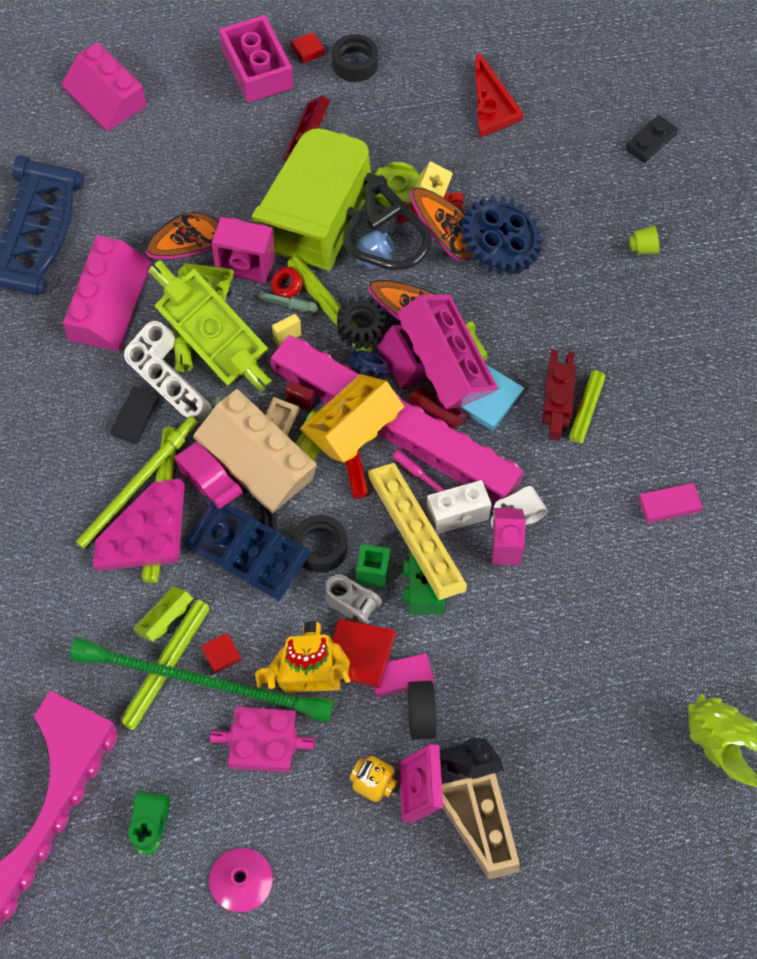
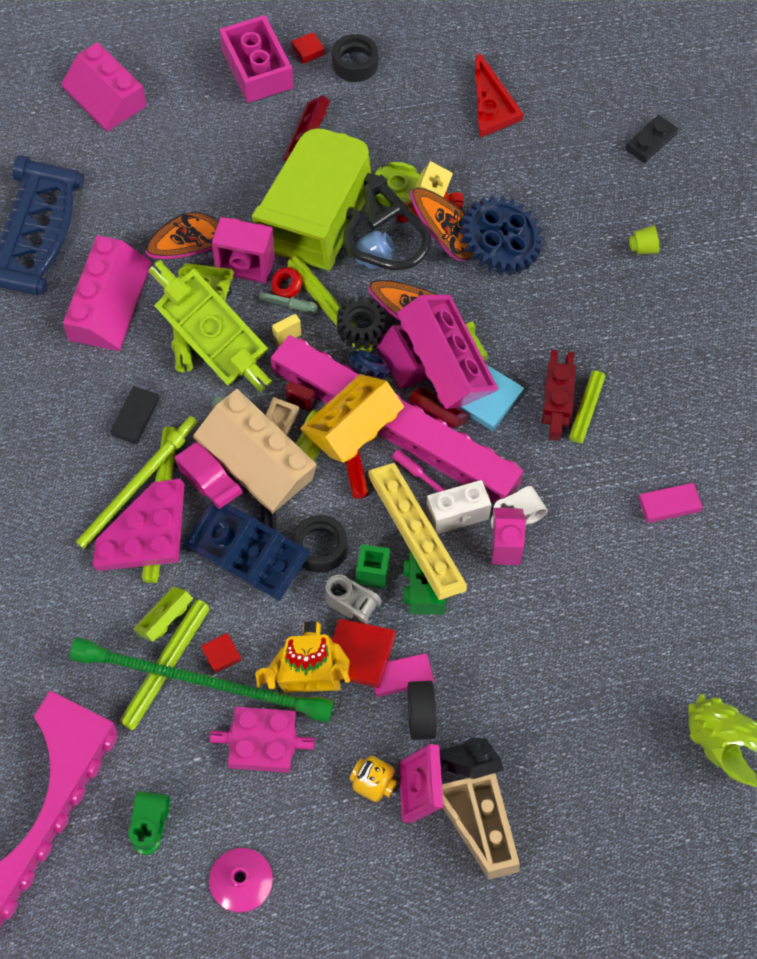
(153, 361): white beam -> none

